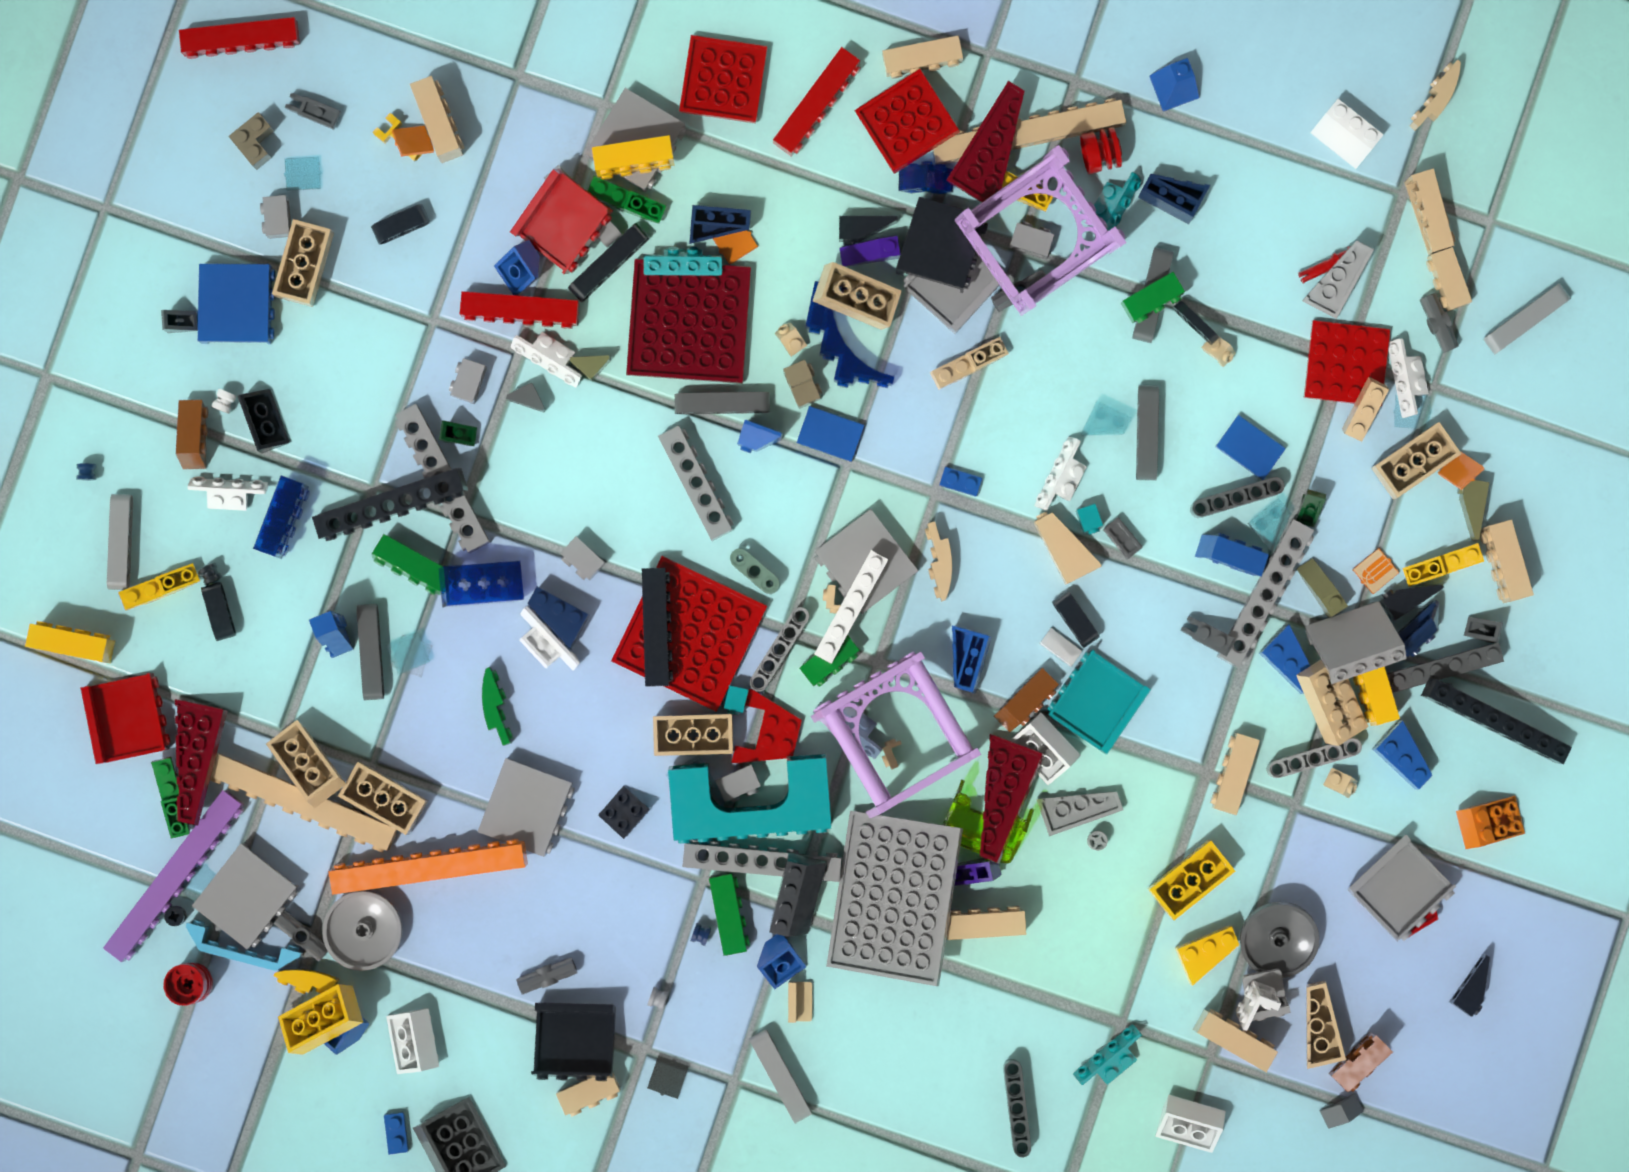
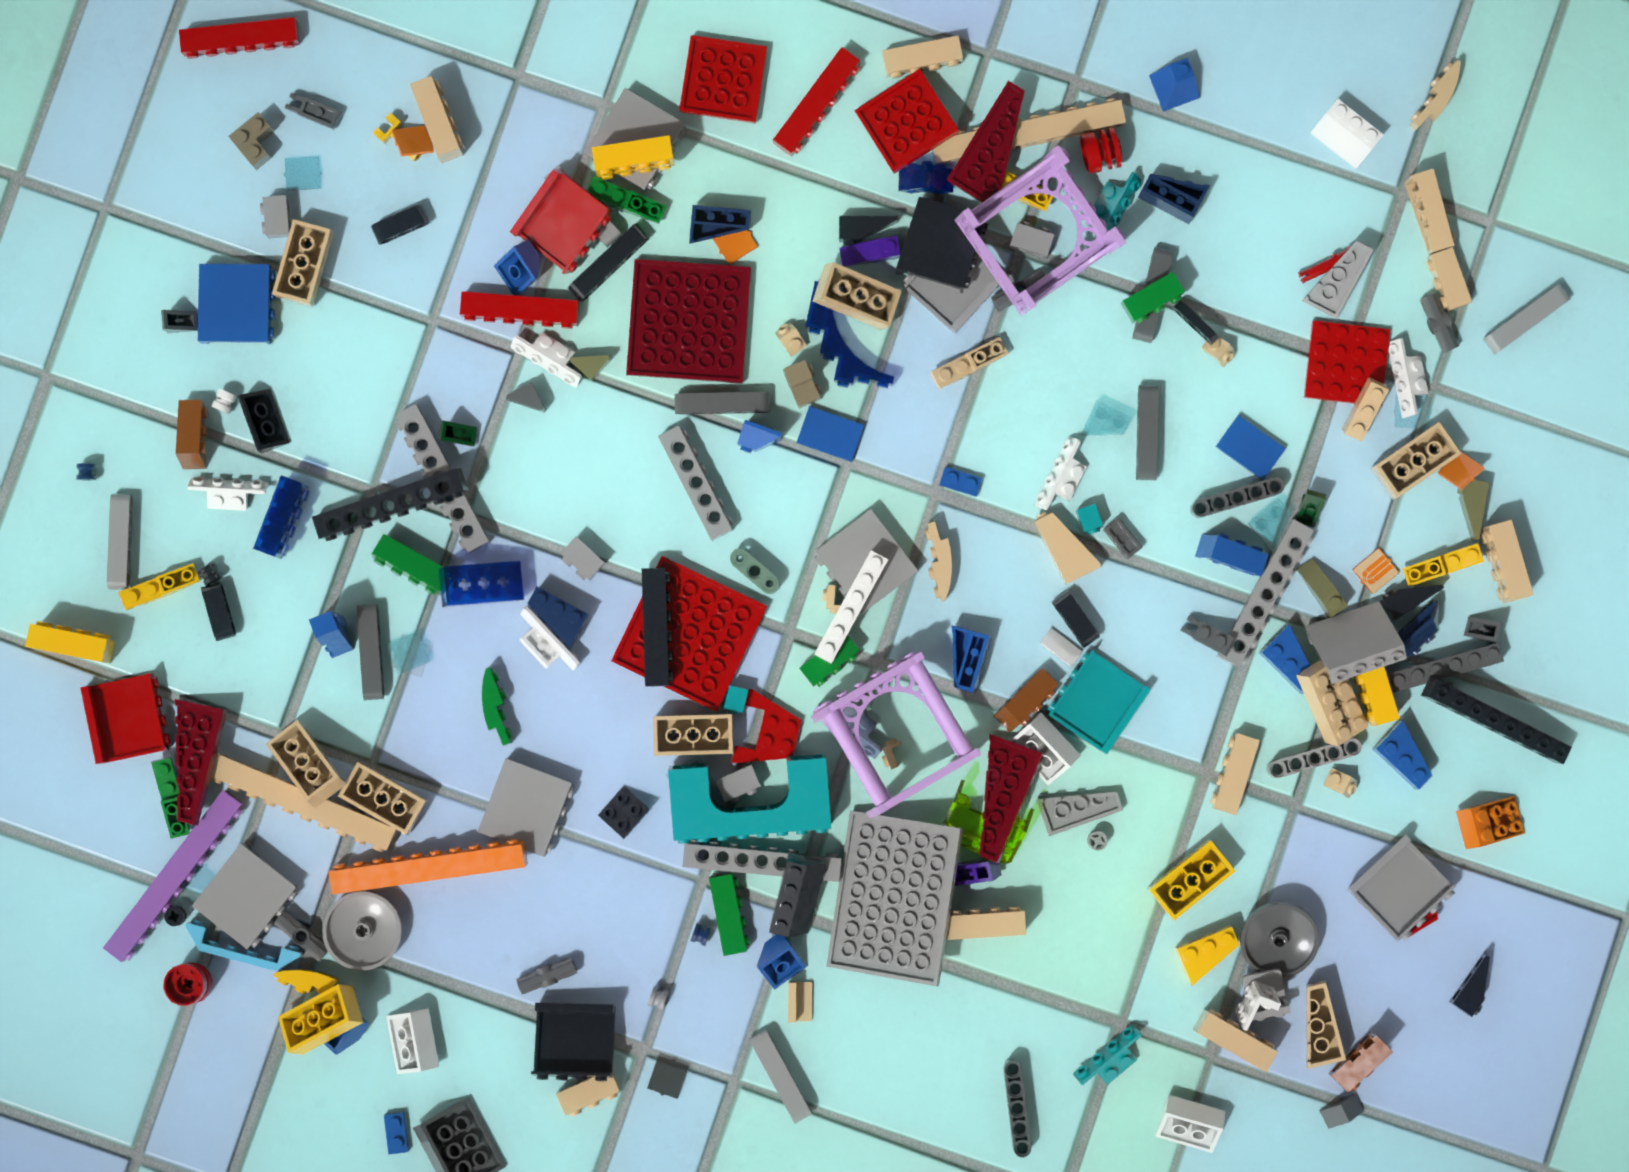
(468, 380): light grey brick -> none
(682, 262): teal bracket -> none
(786, 642): light grey beam -> none

